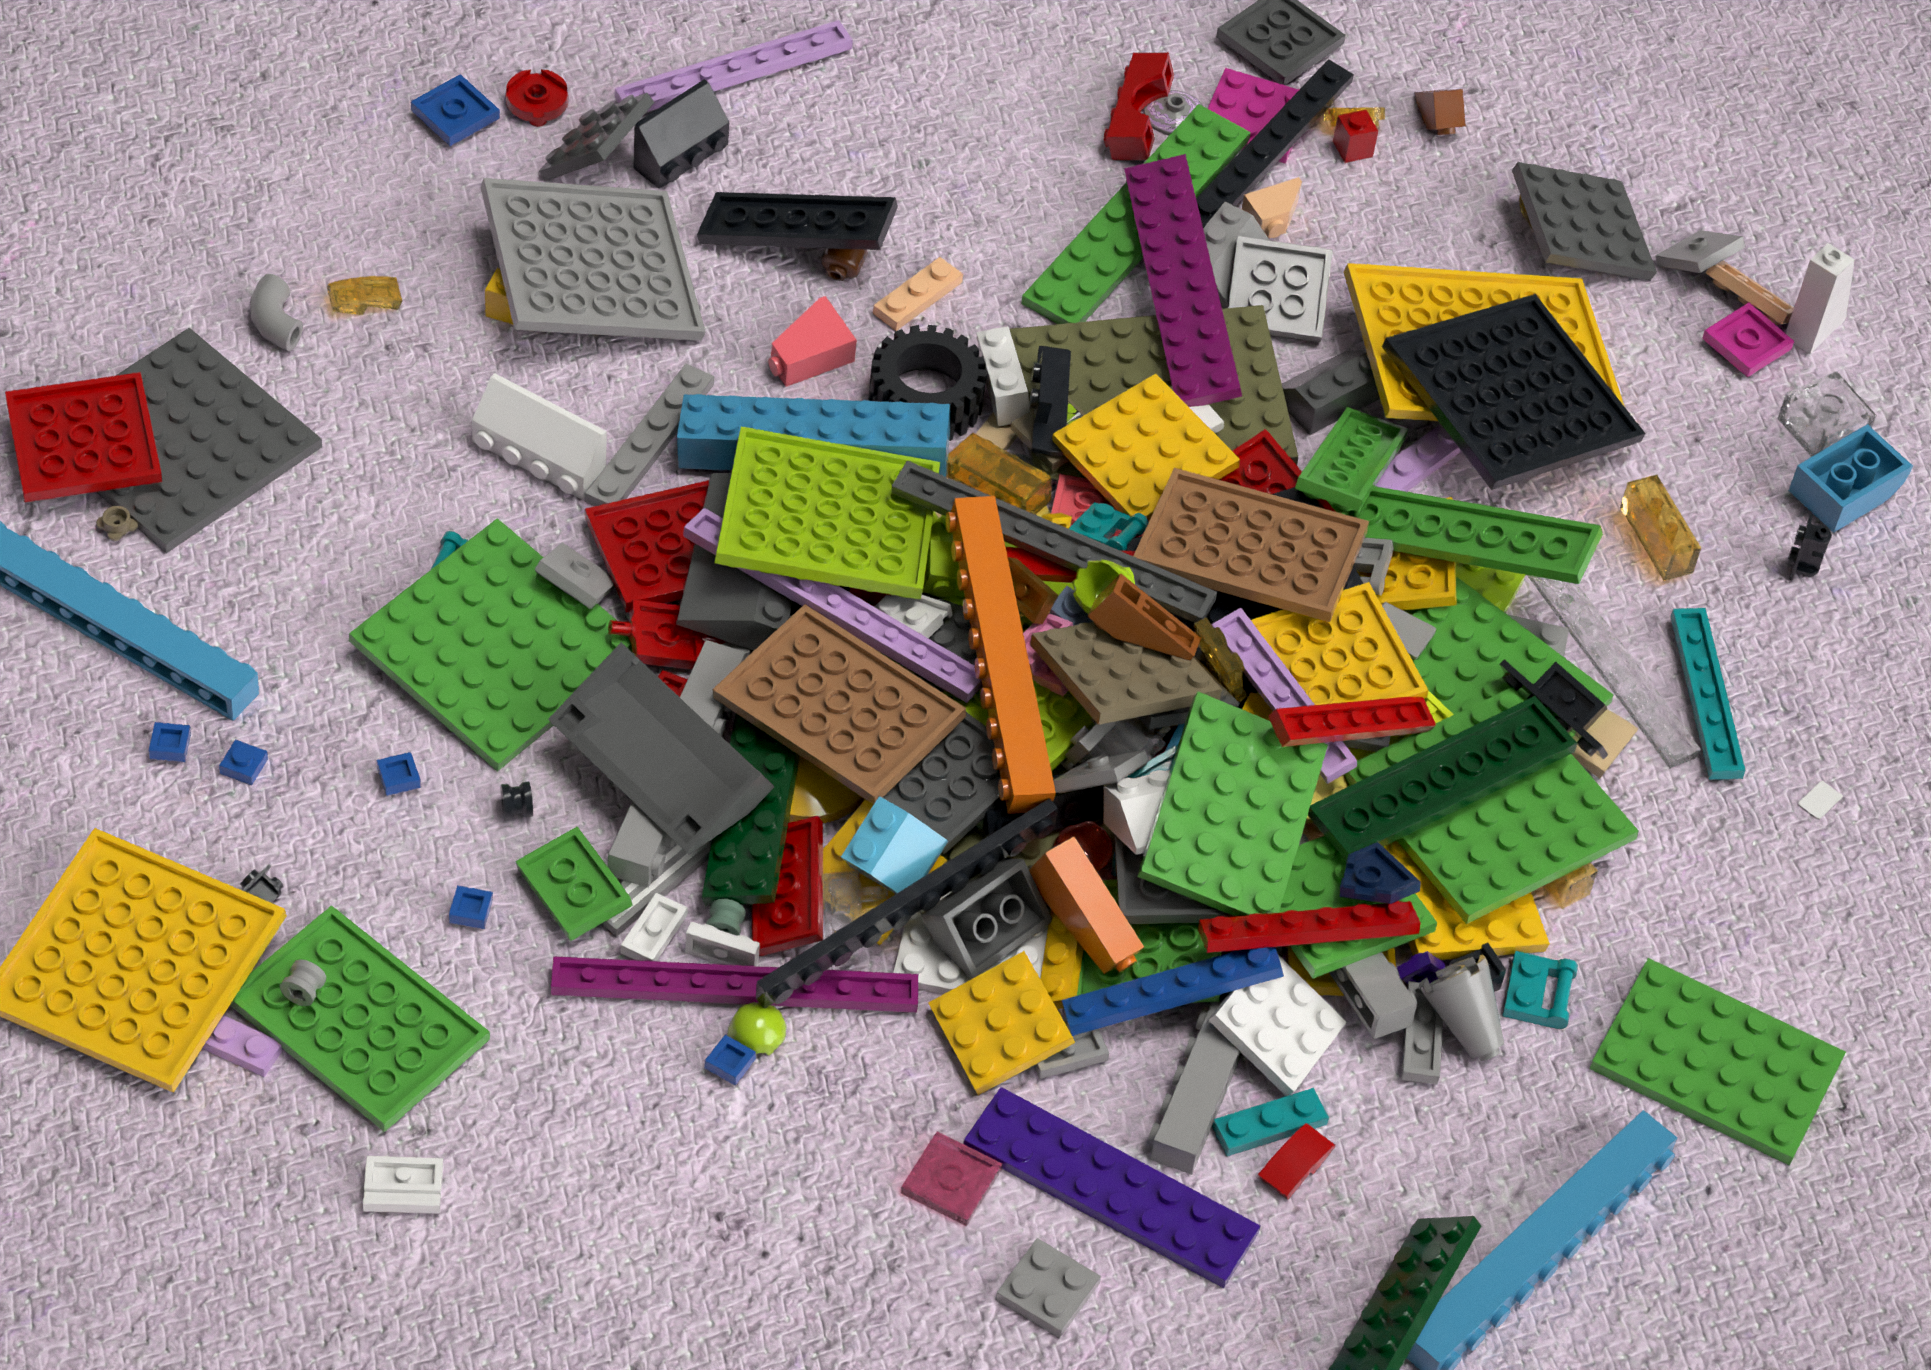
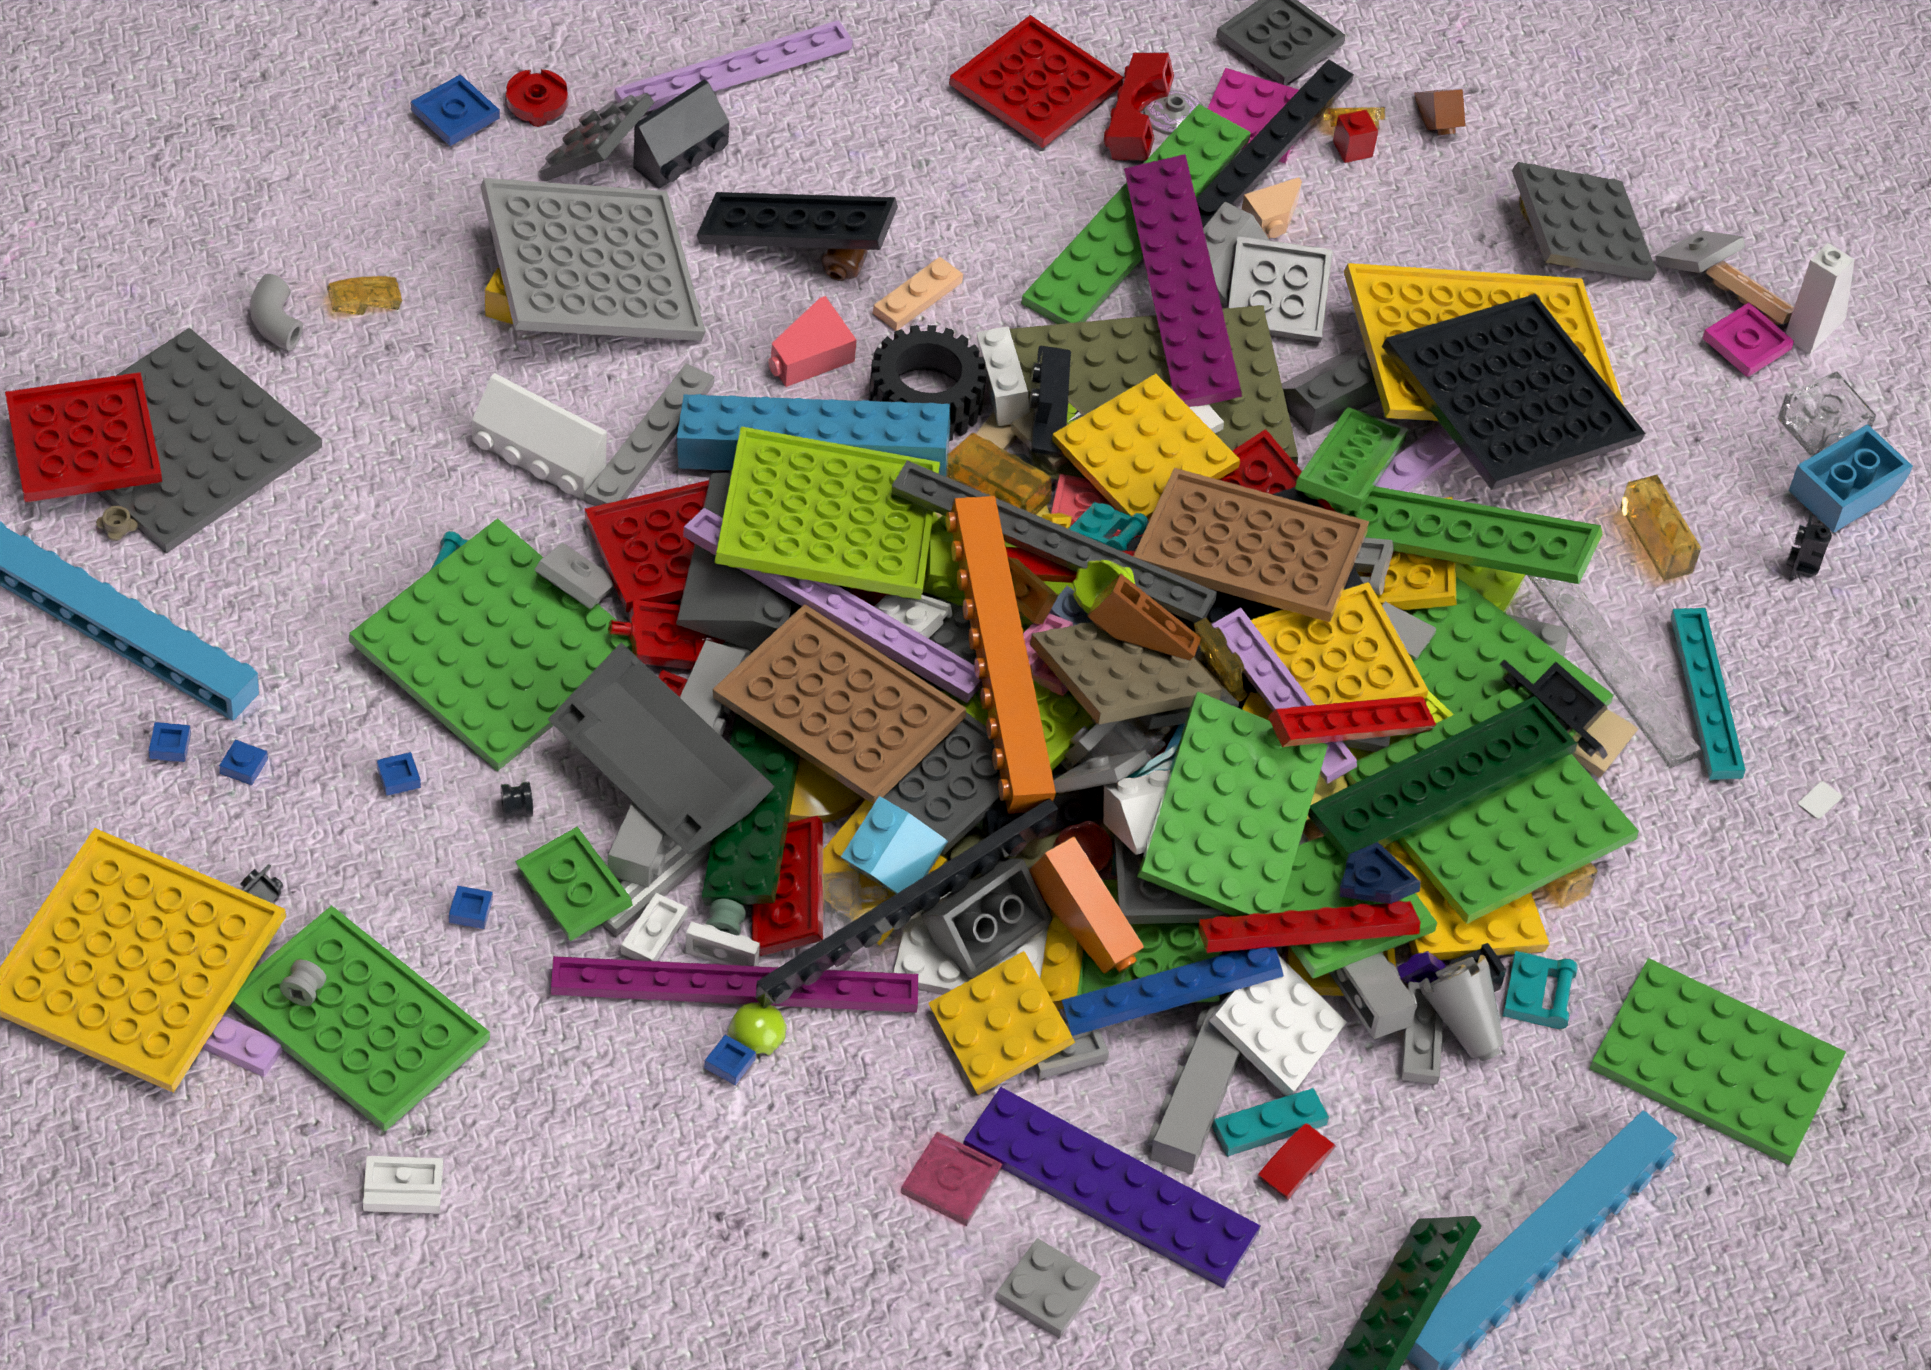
(1036, 81): none -> red plate

